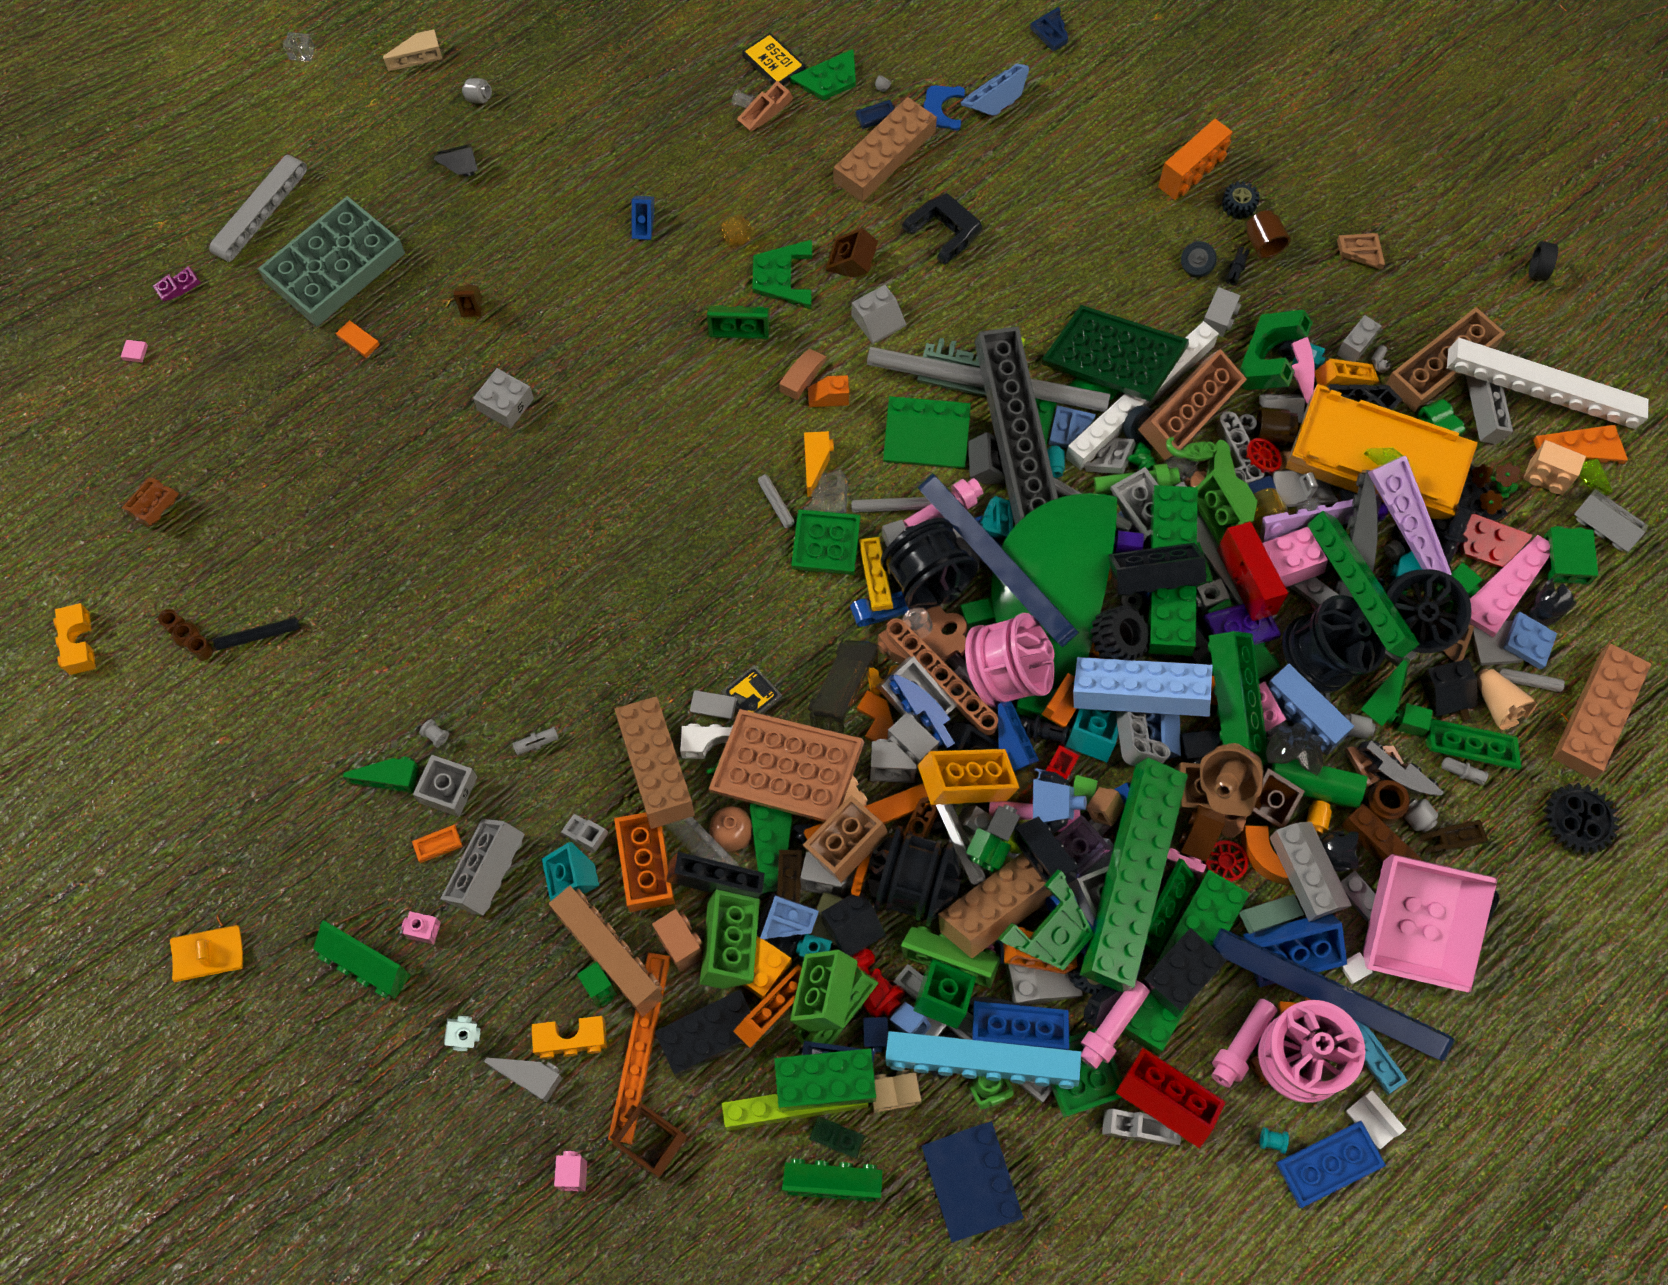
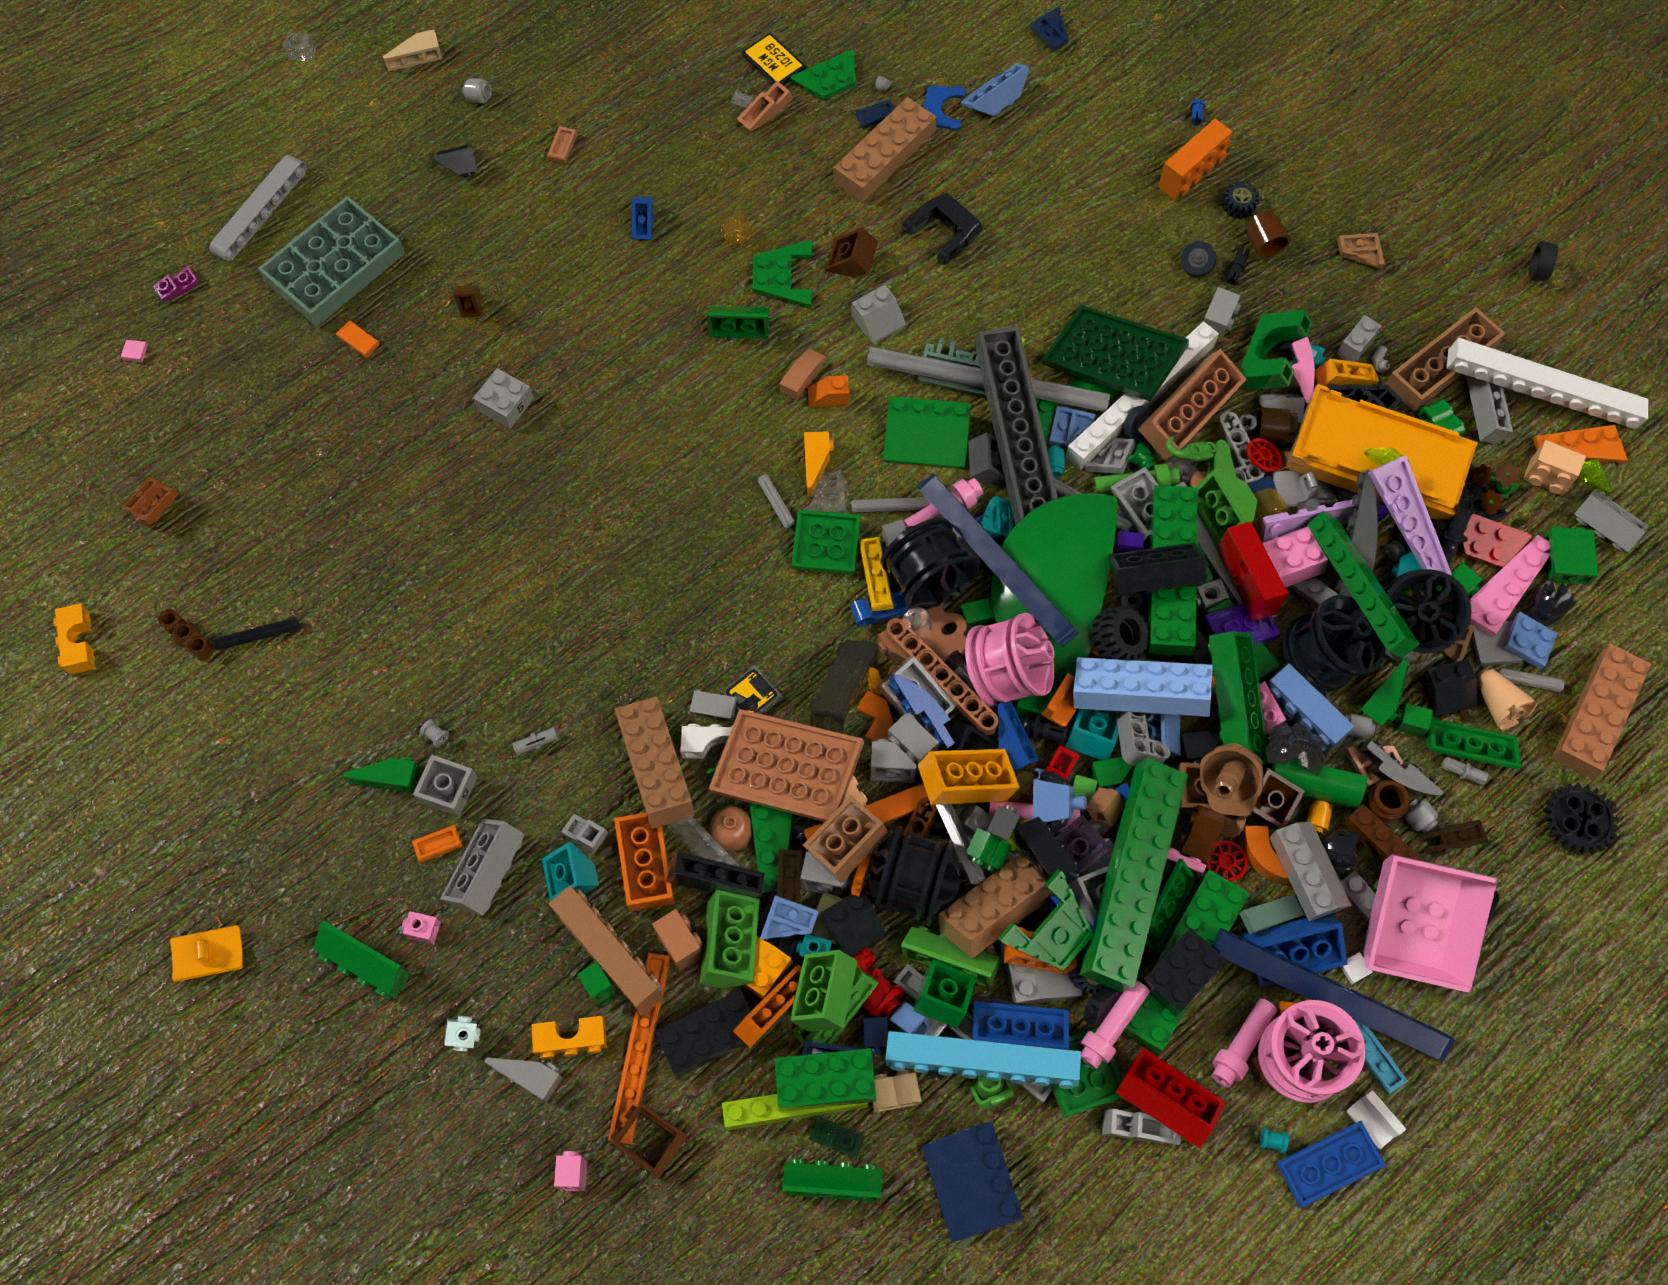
(562, 145): none -> nougat tile
(1110, 772): none -> green slope
(1197, 111): none -> blue pin

